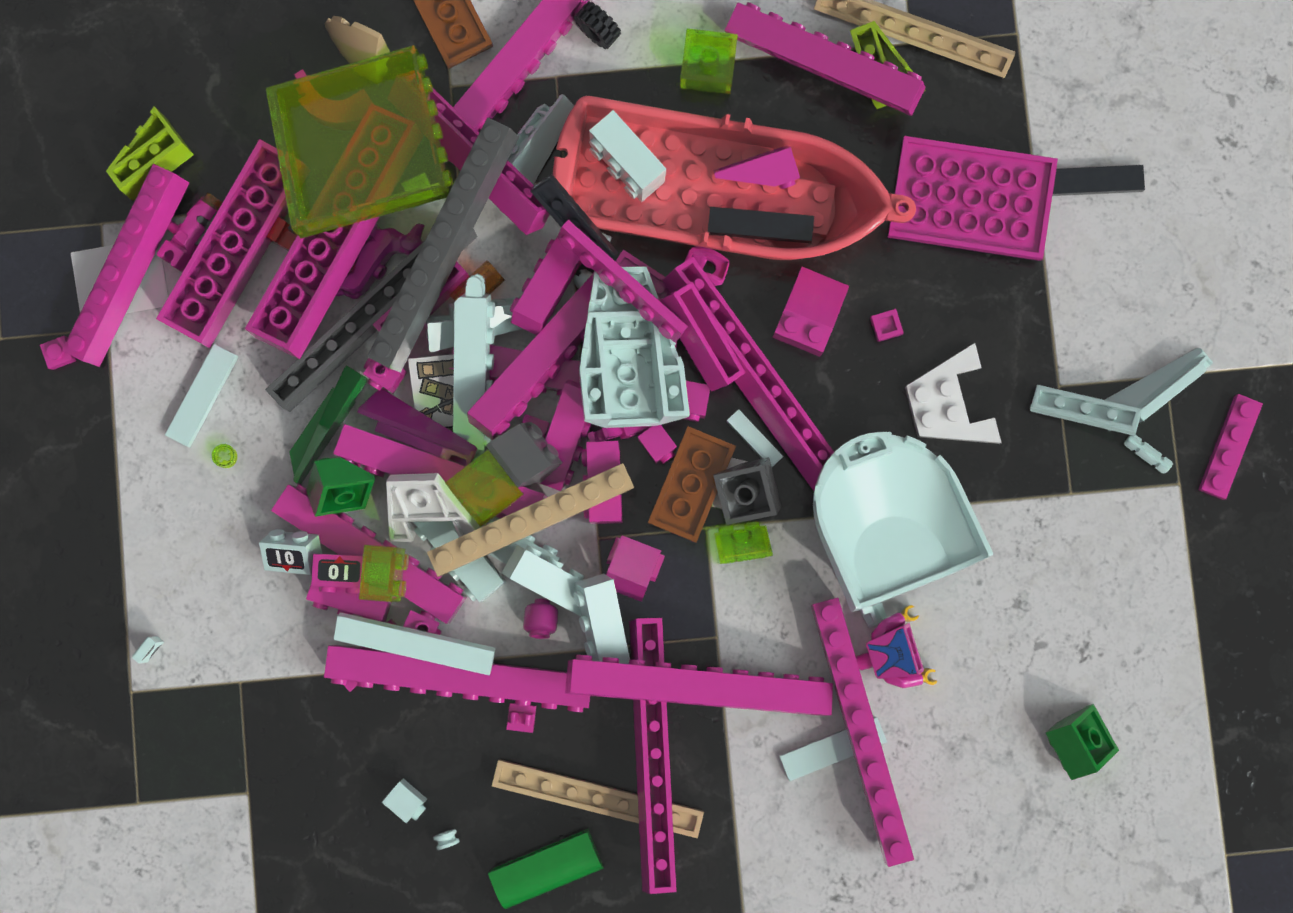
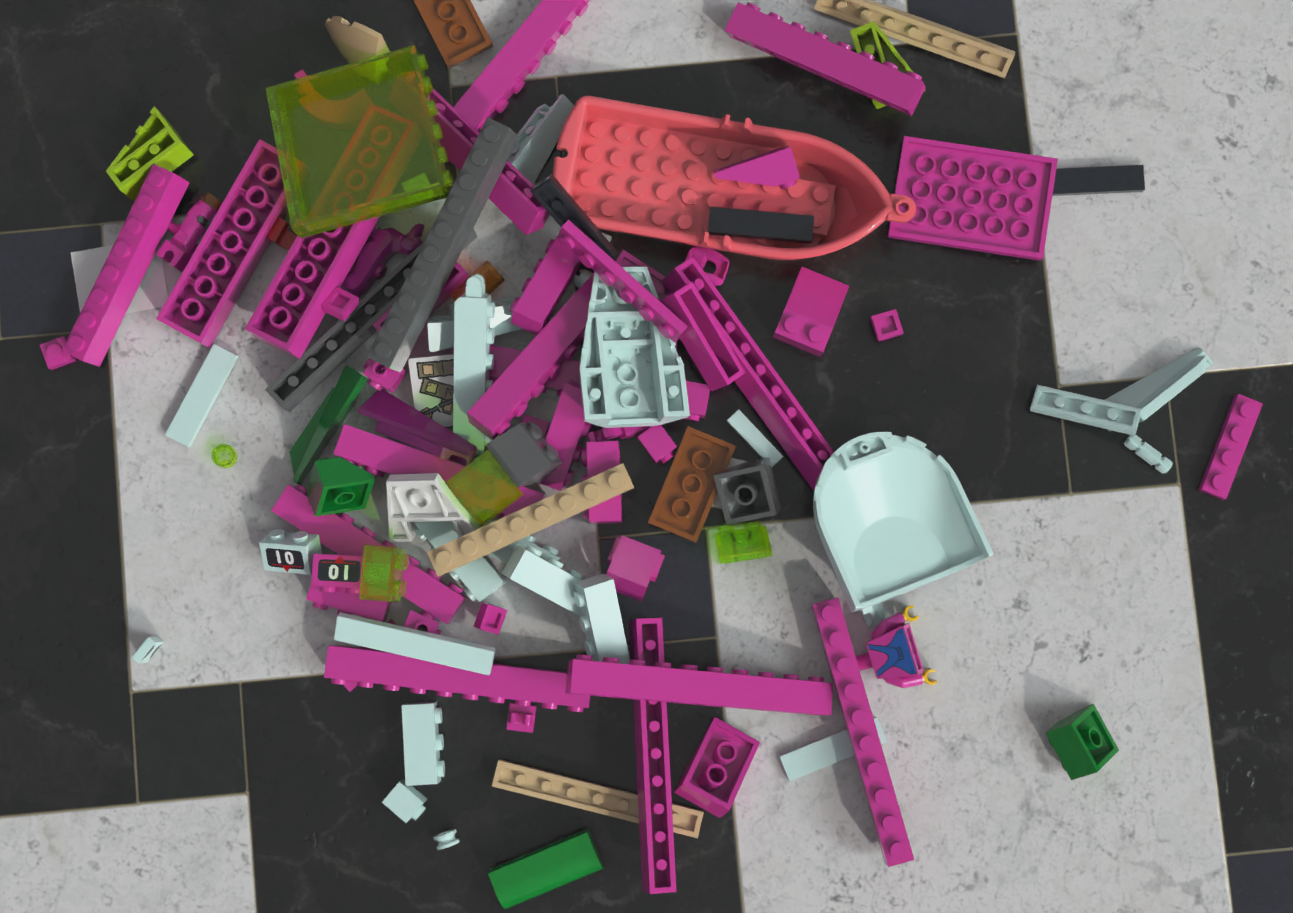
(340, 303): none -> dark pink plate
(422, 743): none -> light aqua brick
(490, 618): none -> dark pink plate
(540, 619): dark pink head -> none
(597, 25): black tyre -> none
(626, 156): light aqua brick -> none
(708, 61): clear neon green brick -> none
(717, 768): none -> dark pink slope
(939, 404): white wing -> none

